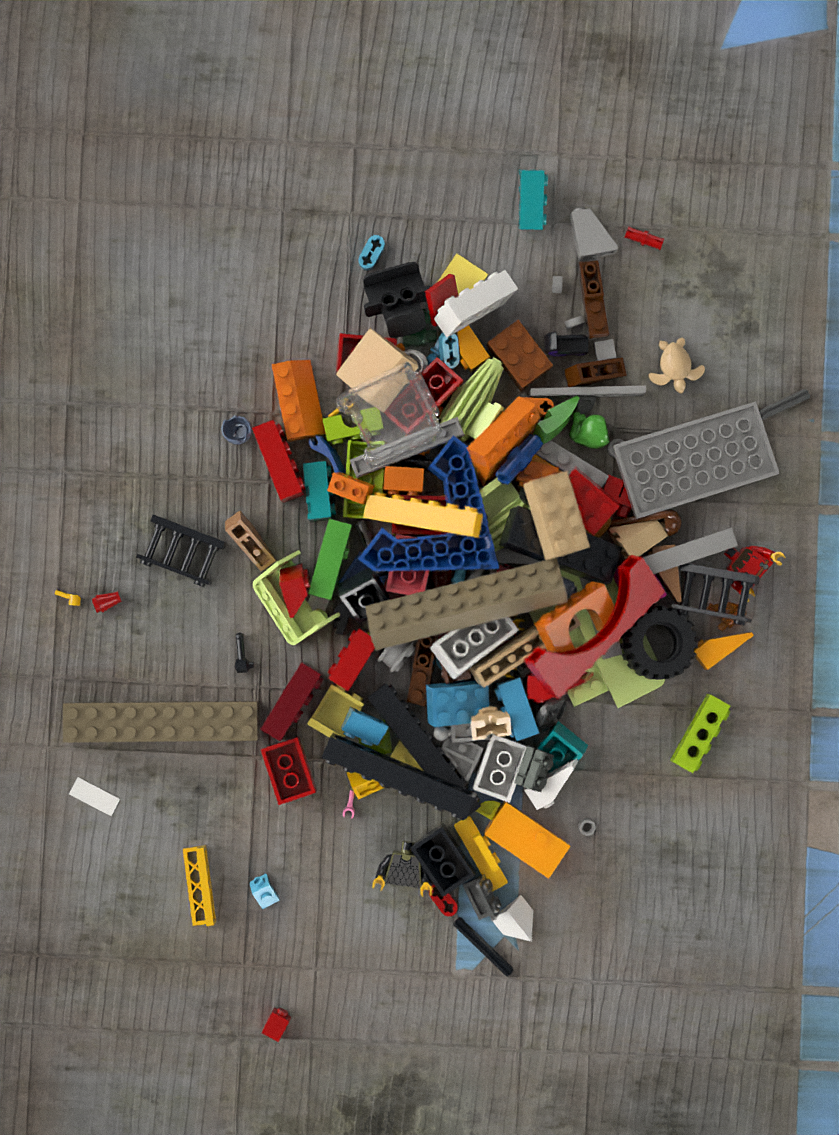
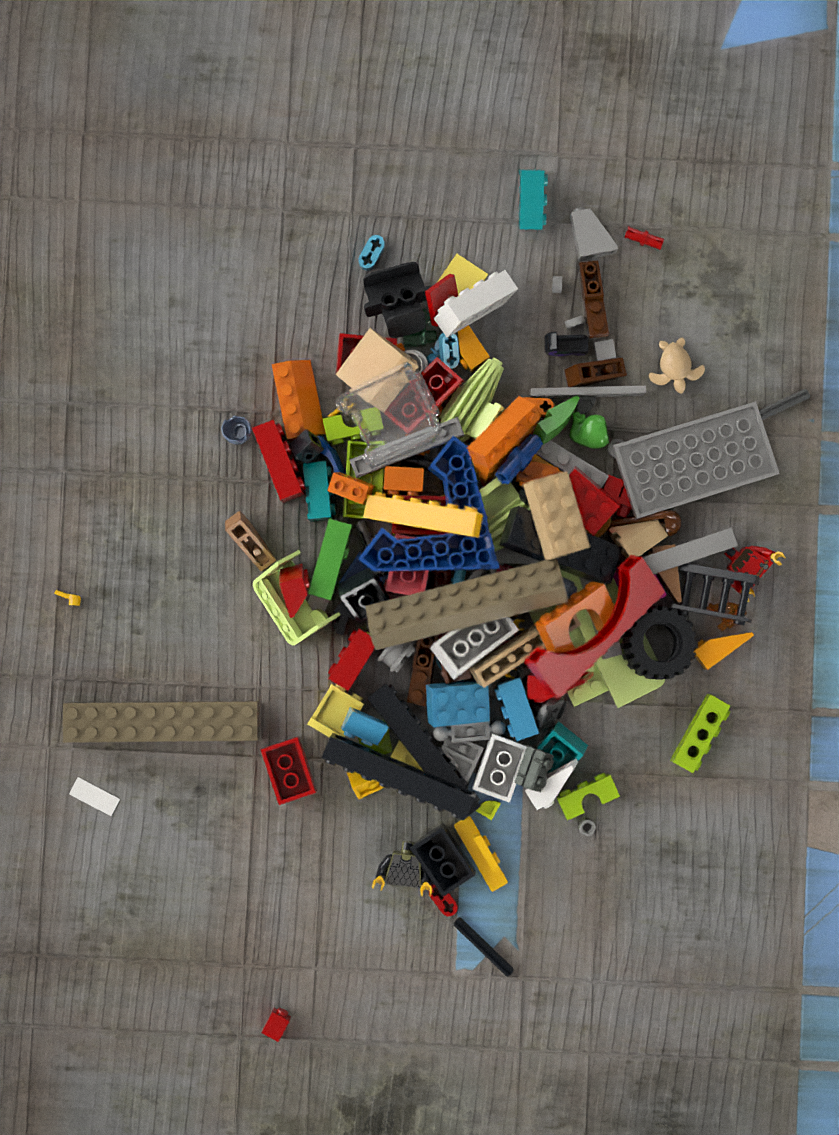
(105, 601): red cone -> none
(178, 532): black fence -> none
(206, 887): yellow fence -> none
(242, 665): black piece -> none
(263, 891): medium azure bracket -> none
(292, 701): dark red brick -> none
(306, 446): none -> black brick
(350, 805): bright pink hand -> none
(482, 897): dark grey bracket -> none
(490, 721): tan cylinder -> none
(516, 919): white slope -> none
(520, 355): dark orange brick -> none
(526, 839): light orange brick -> none
(572, 800): none -> lime arch

